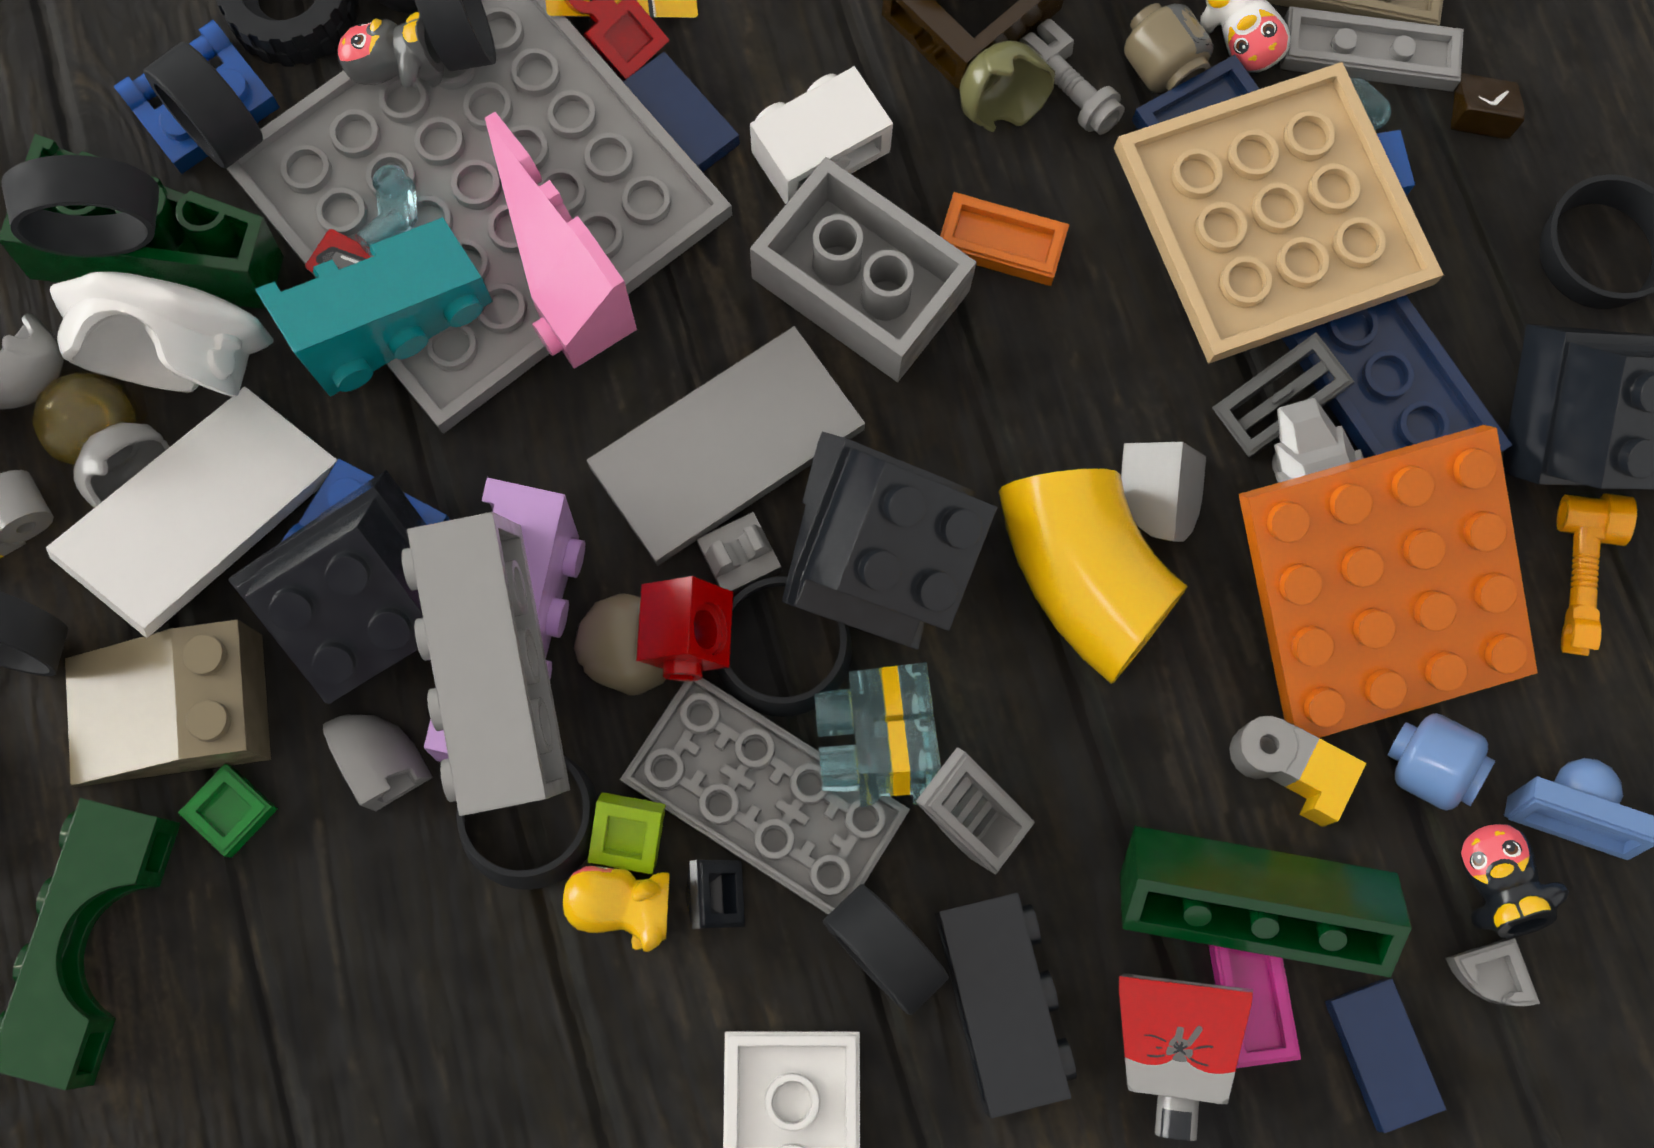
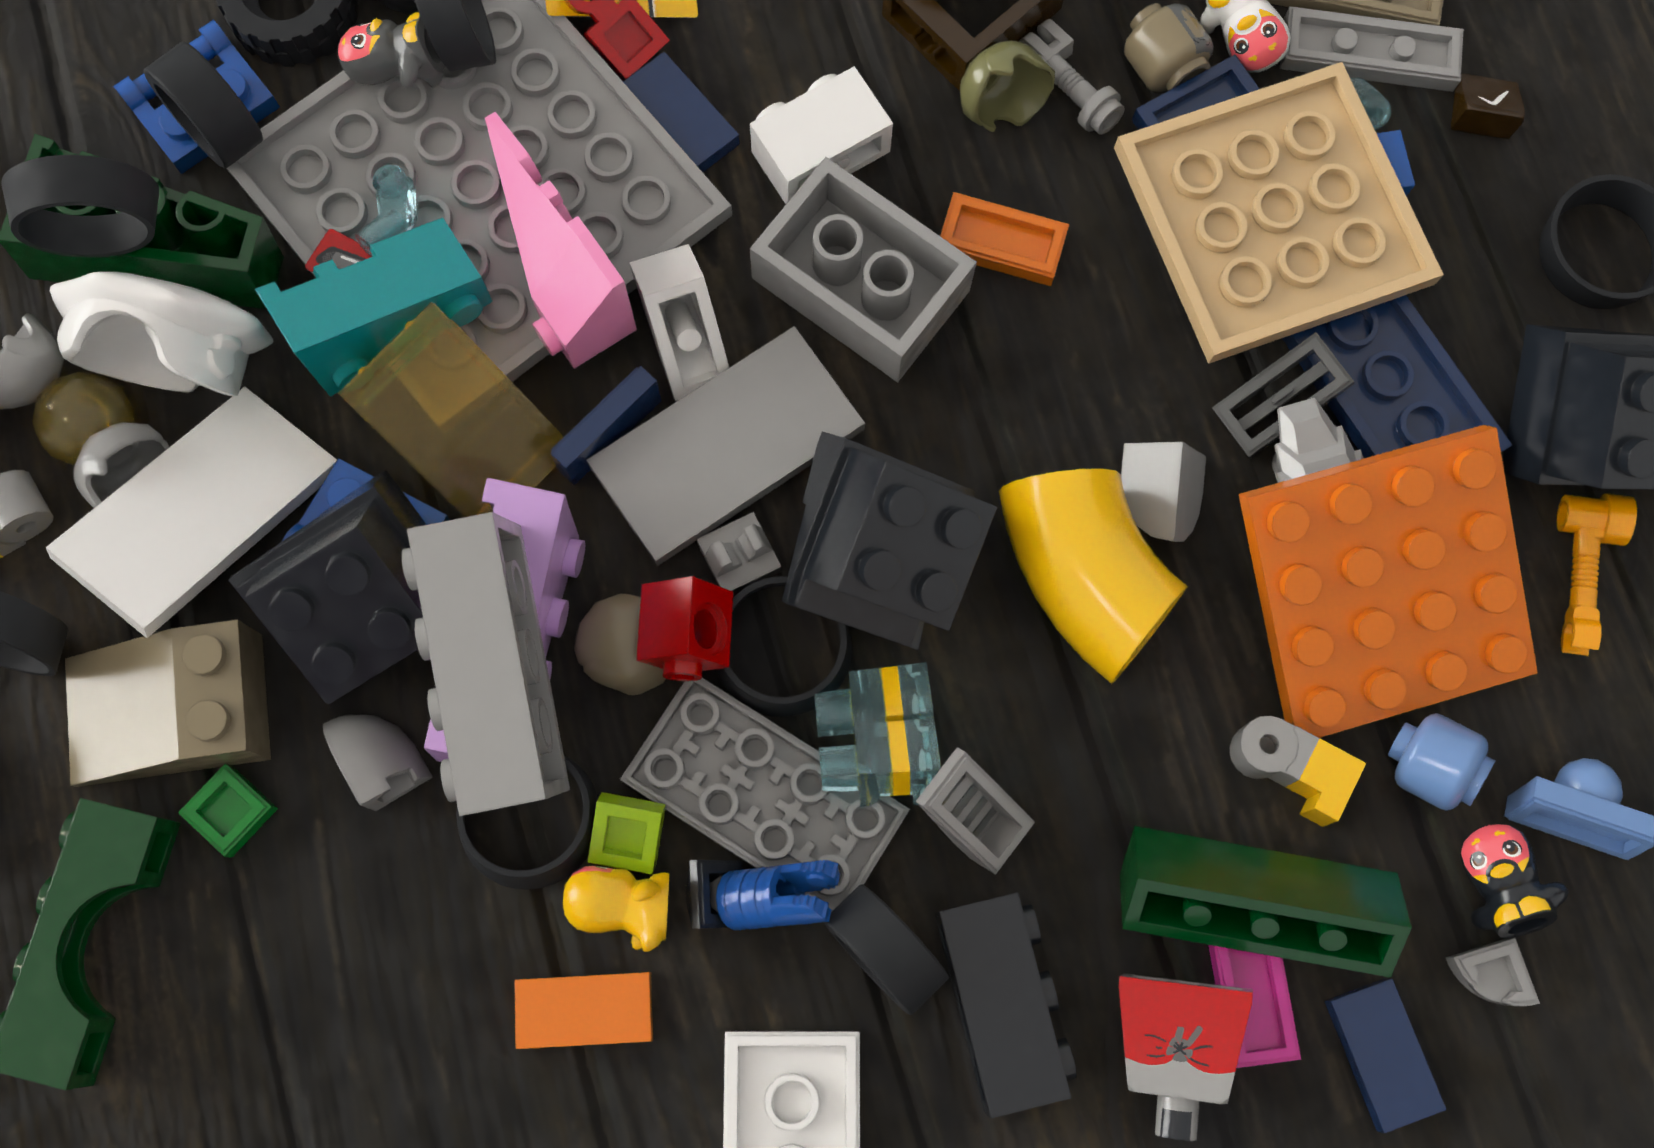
(452, 412): none -> clear yellow piece
(583, 1010): none -> orange tile
(606, 423): none -> dark blue tile
(680, 318): none -> white slope
(776, 895): none -> blue hinge

